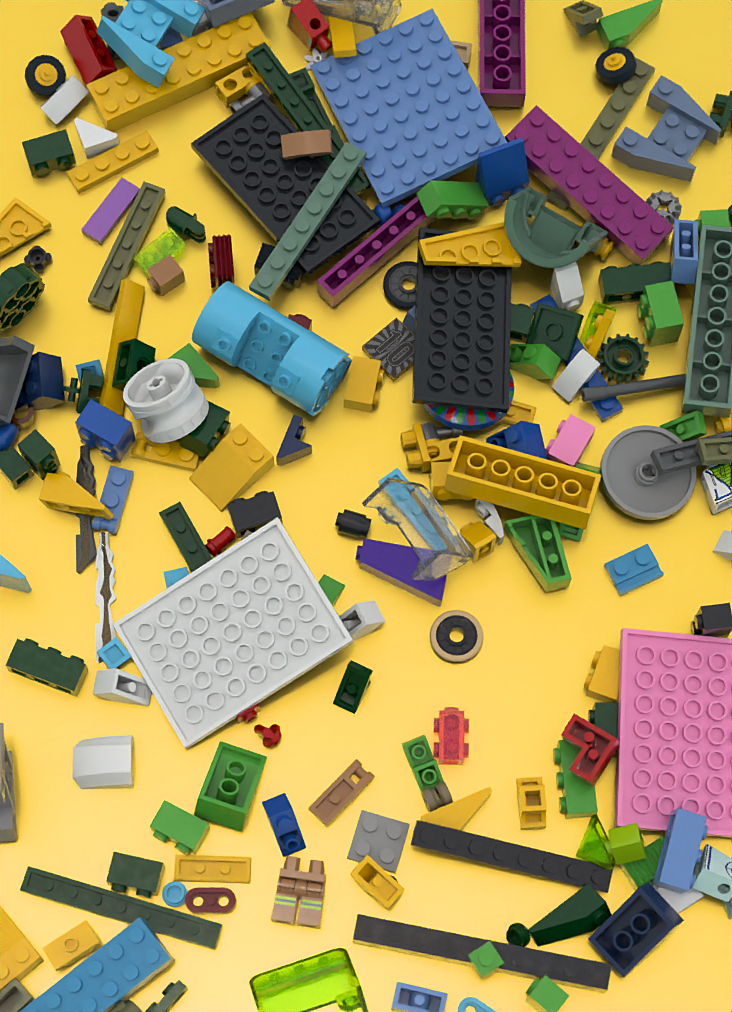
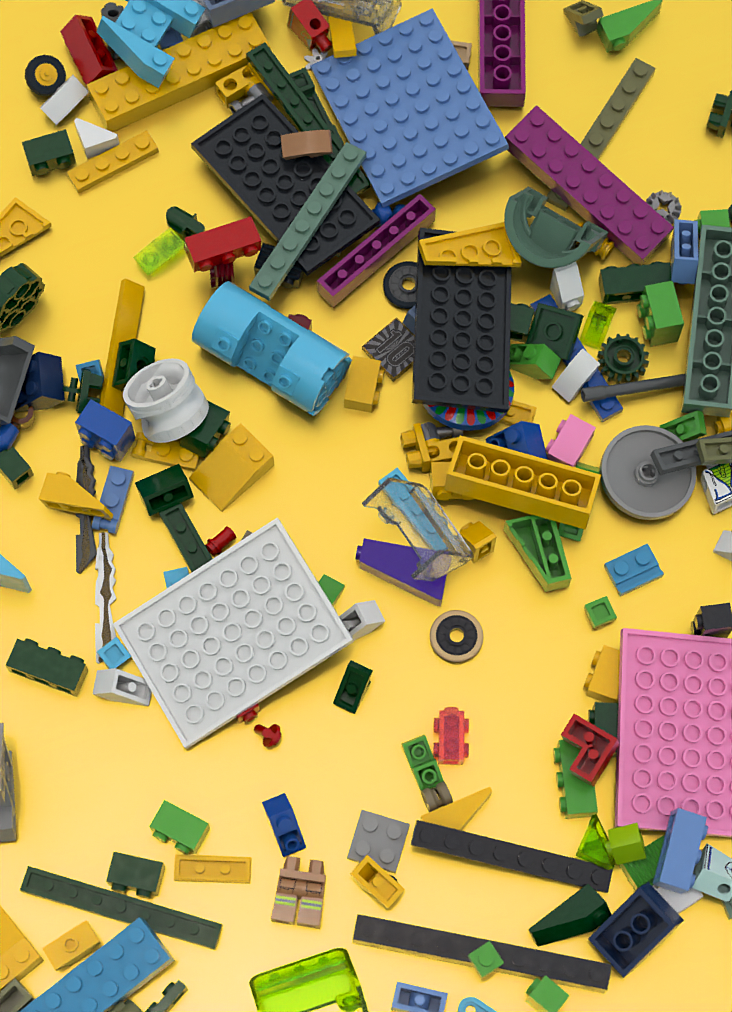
(35, 252): black plate -> none
(39, 454): dark green brick -> none
(103, 762): white slope -> none
(110, 210): medium lavender tile -> none
(126, 245): olive plate -> none
(164, 489): none -> dark green brick
(165, 275): medium nougat brick -> none
(174, 894): medium azure plate -> none
(201, 371): bright green slope -> none
(211, 899): dark red plate -> none
(222, 244): none -> red brick
(230, 786): bright green slope -> none
(253, 512): black brick -> none
(291, 448): dark blue slope -> none
(340, 793): medium nougat plate -> none
(353, 523): black brick -> none
(452, 199): bright green brick -> none
(493, 520): white slope -> none
(502, 171): blue slope -> none
(518, 935): dark green plate -> none
(531, 802): yellow brick -> none
(600, 612): none -> bright green plate
(602, 324): yellow plate -> none
(616, 65): black wheel -> none
(672, 139): sand blue wedge -> none

